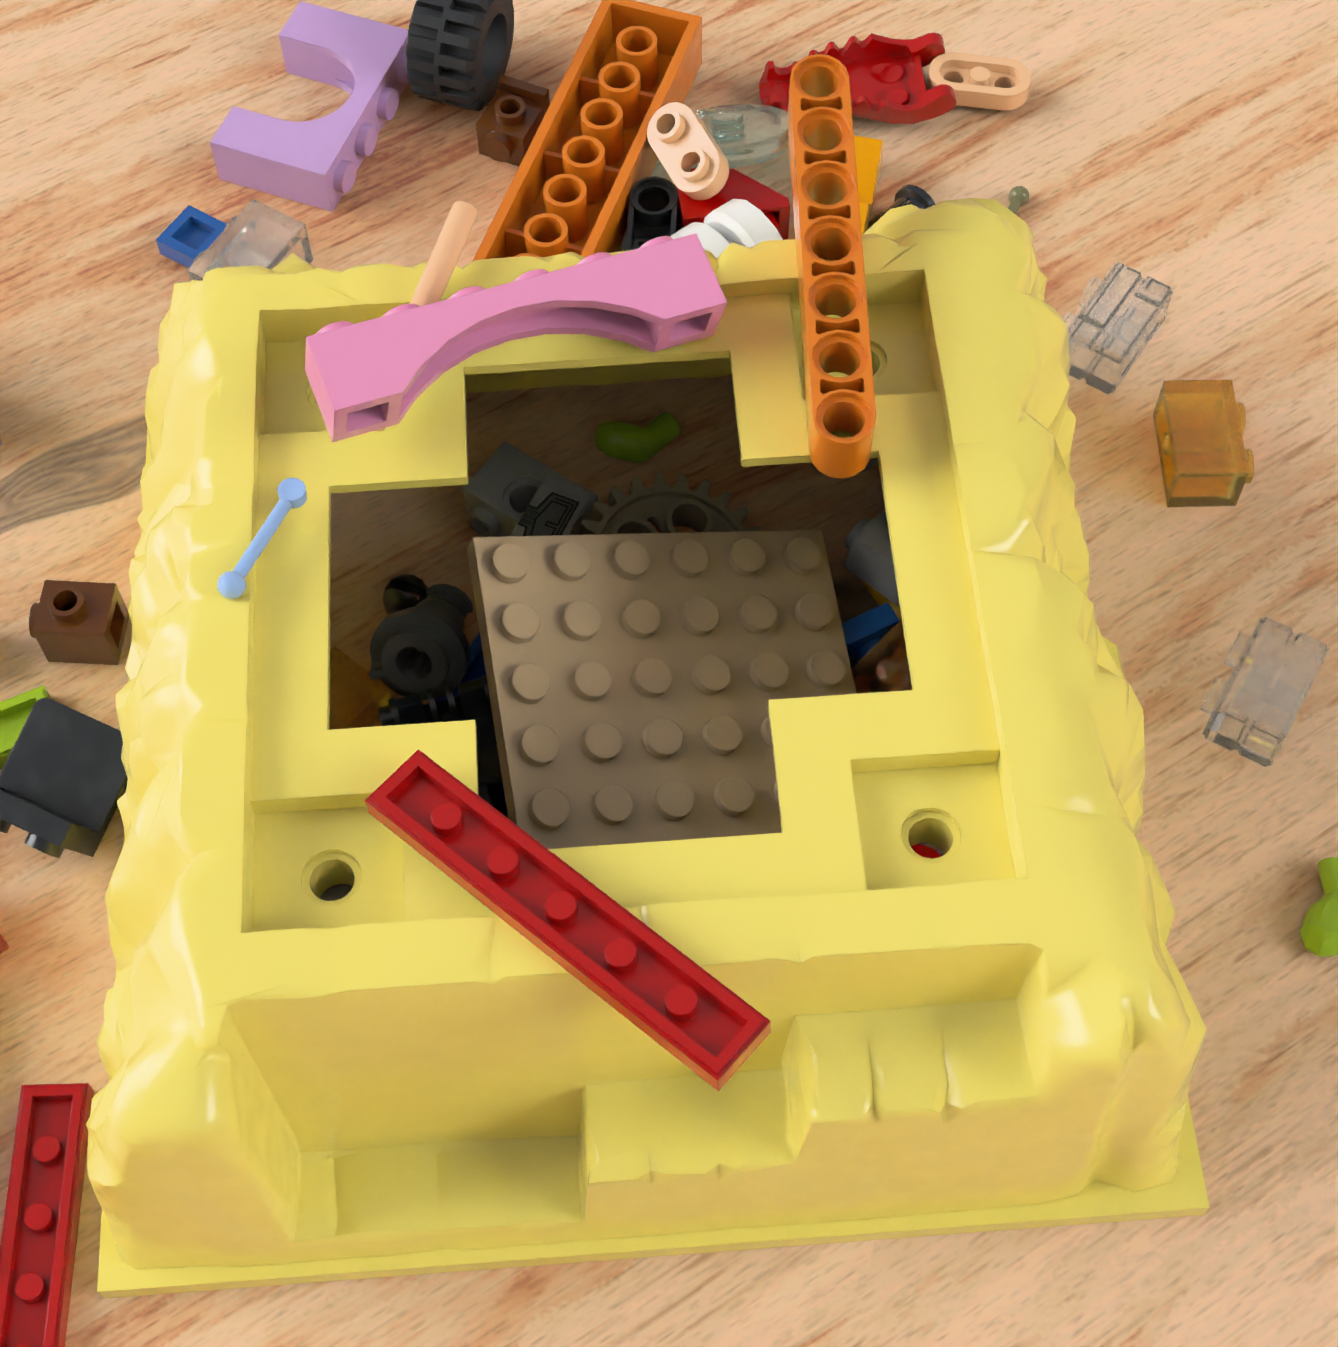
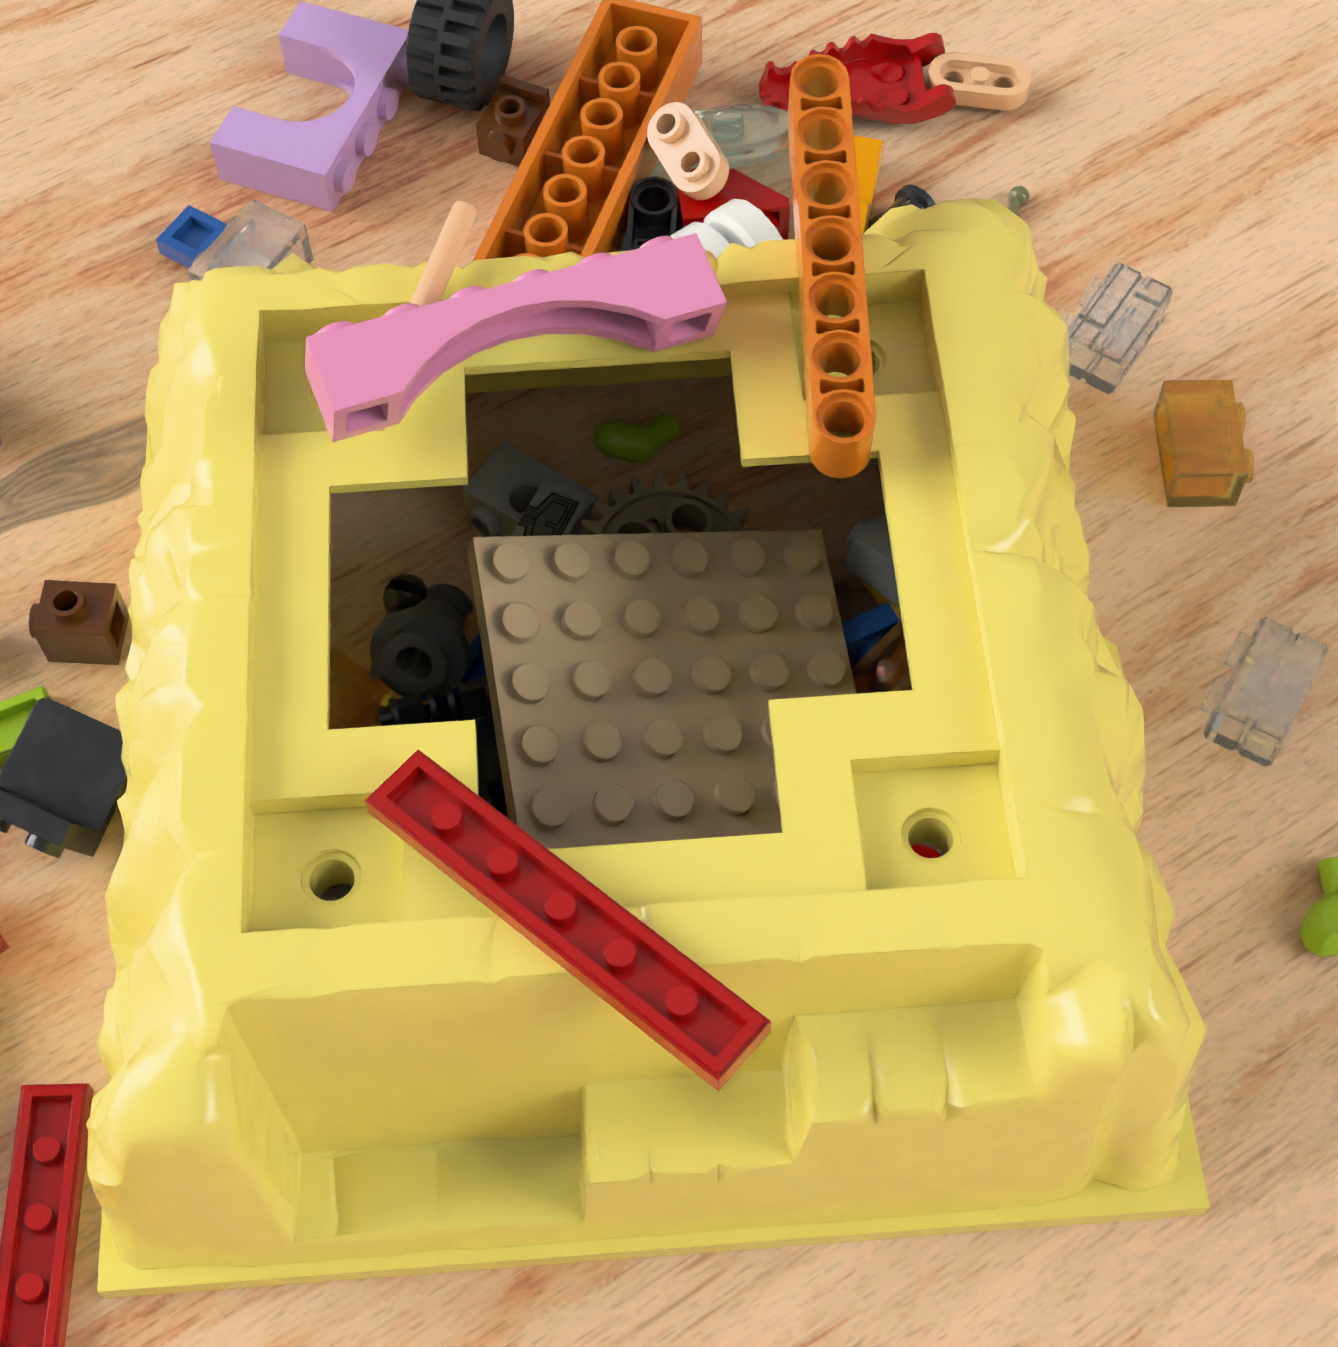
(291, 495): light blue hinge -> none

